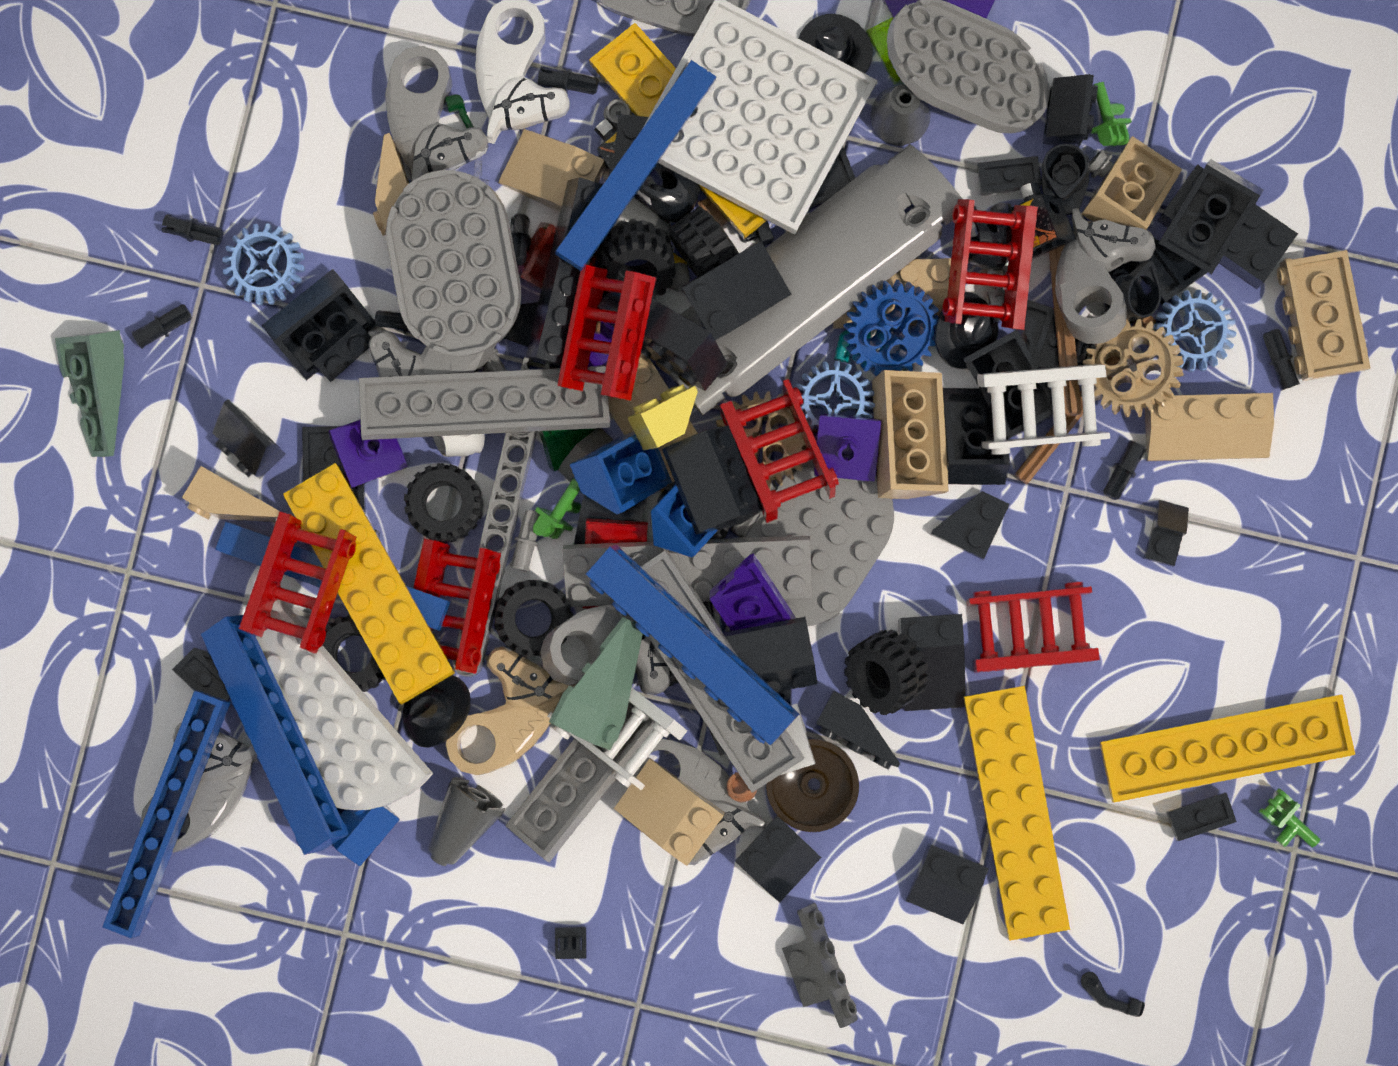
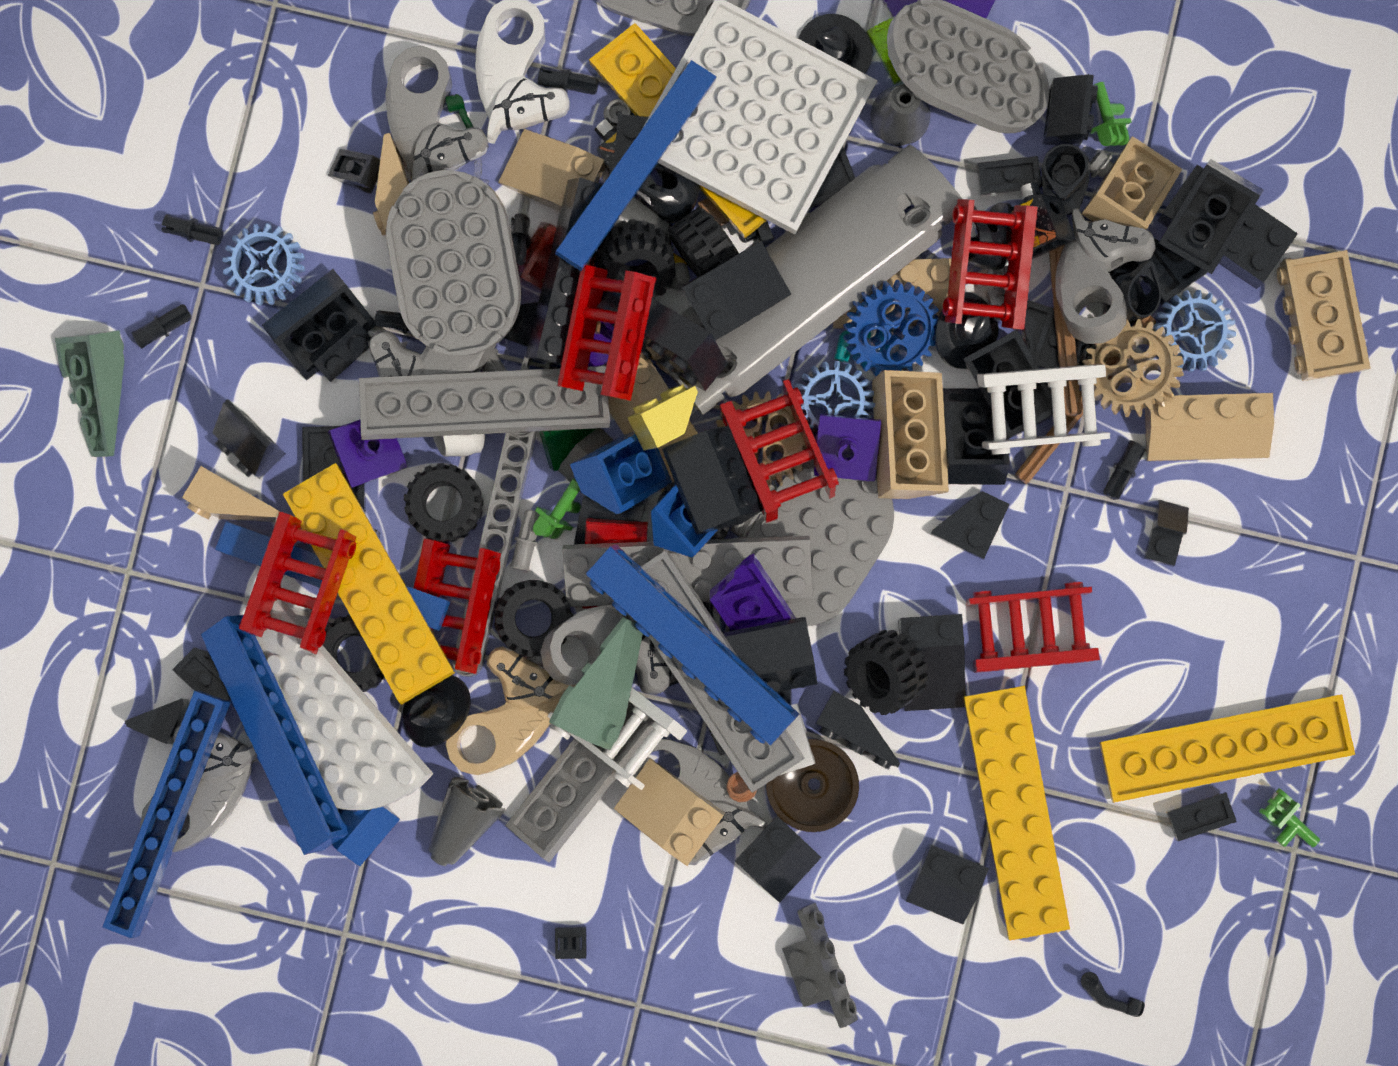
(160, 721): none -> black slope
(356, 170): none -> black slope
(1280, 359): black axle -> none

